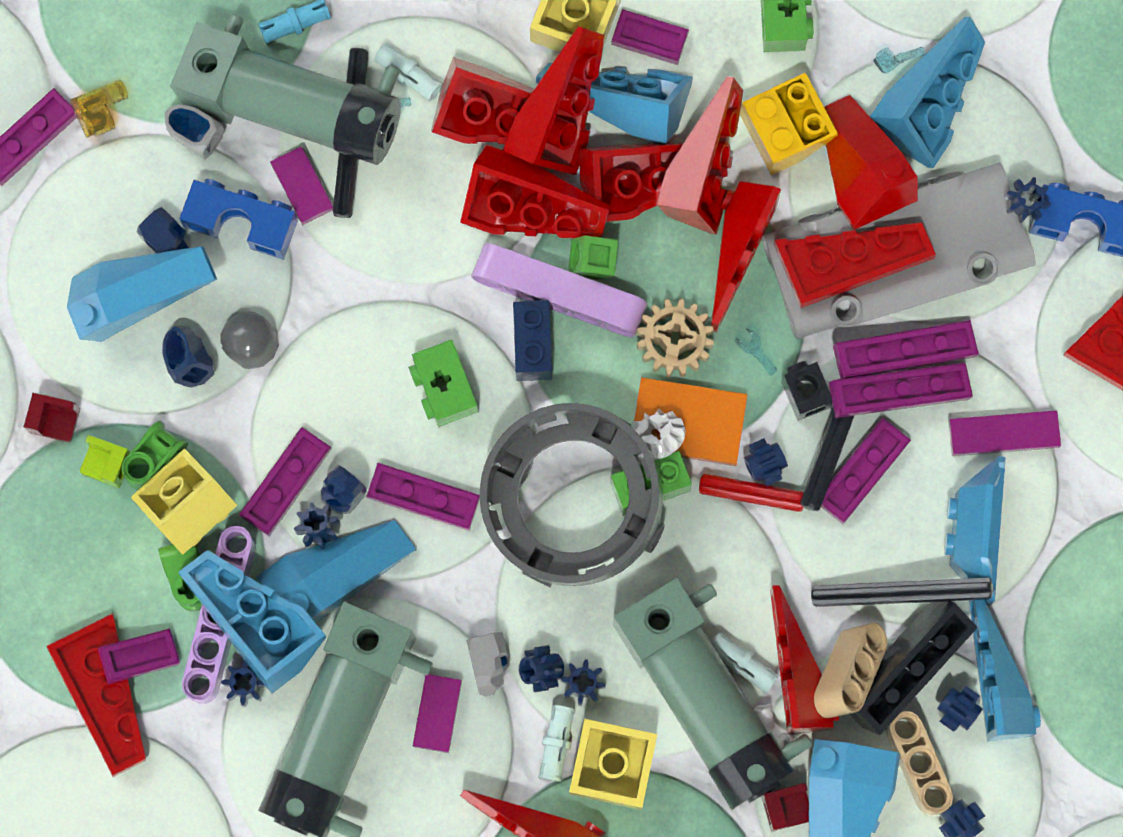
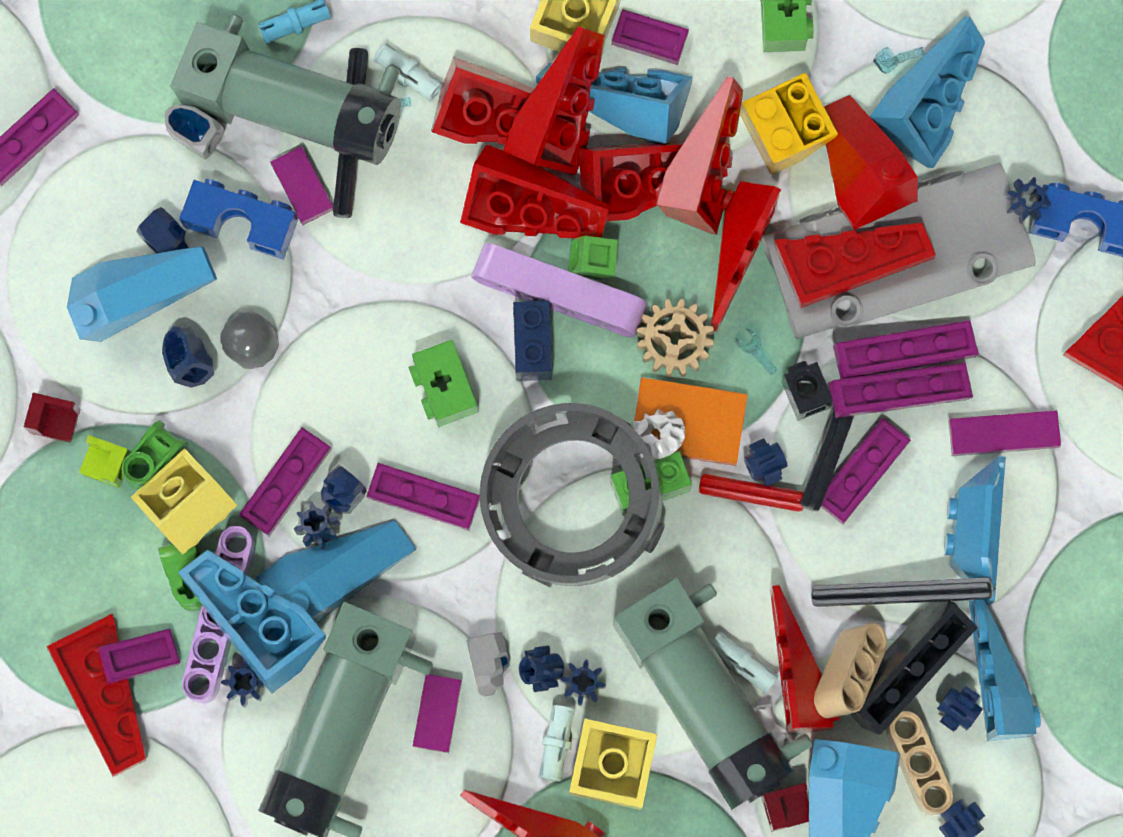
(93, 108): clear yellow piece -> none

